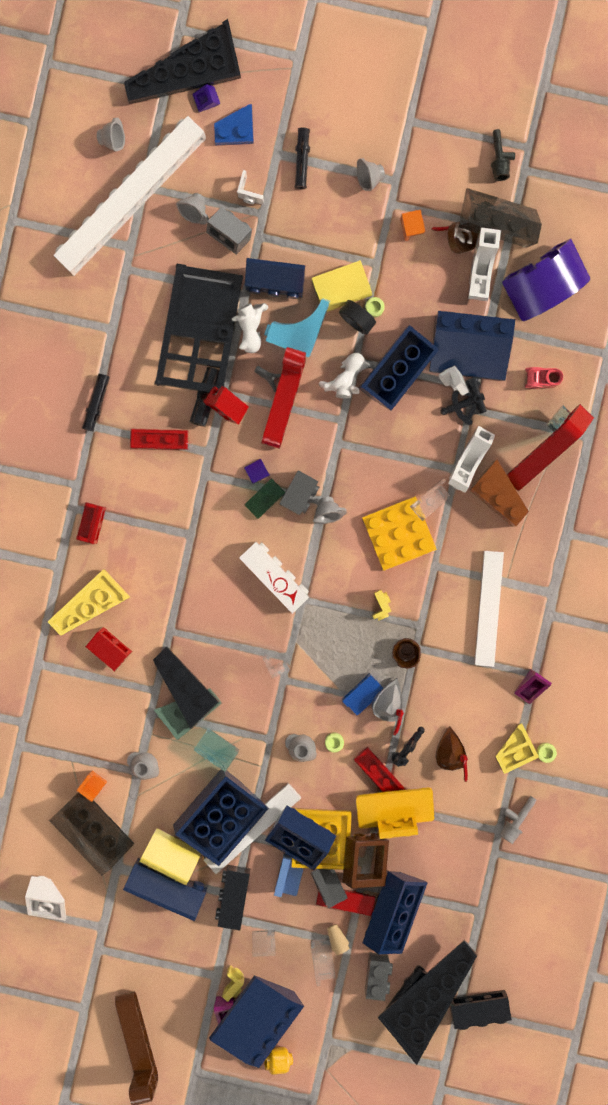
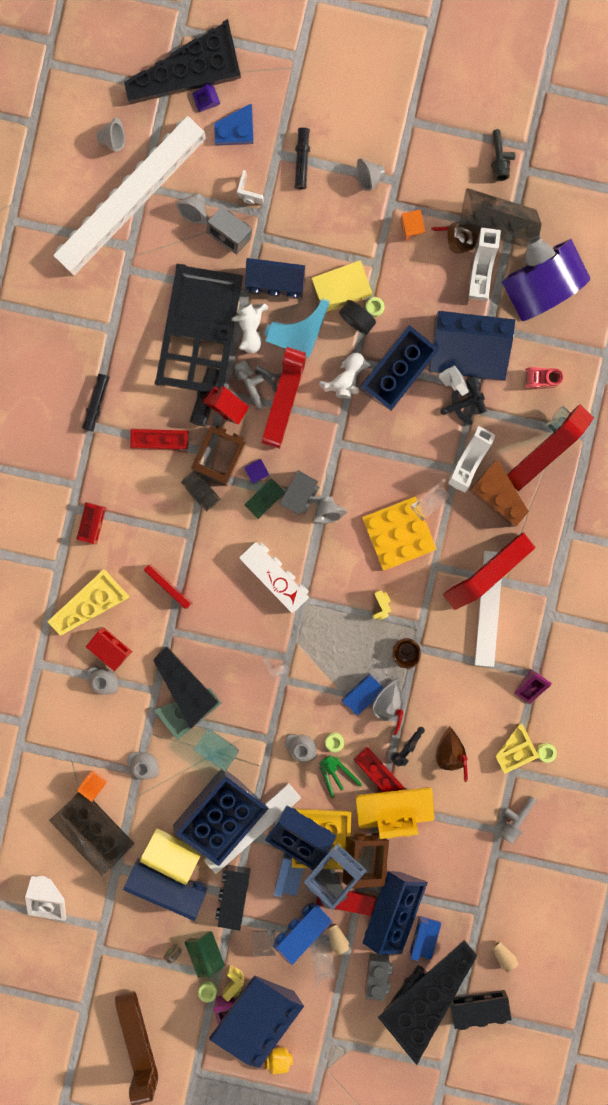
(102, 680): none -> light grey piece
(168, 586): none -> red tile
(172, 954): none -> clear smoke tile
(200, 491): none -> clear smoke piece
(204, 955): none -> clear green panel
(207, 991): none -> yellowish green tile
(209, 472): none -> reddish brown window
(243, 371): none -> light grey piece
(301, 933): none -> blue brick
(329, 766): none -> green plant
(347, 863): none -> sand blue window
(424, 938): none -> blue panel
(489, 573): none -> red beam
(506, 959): none -> tan cone
(537, 251): none -> light grey piece

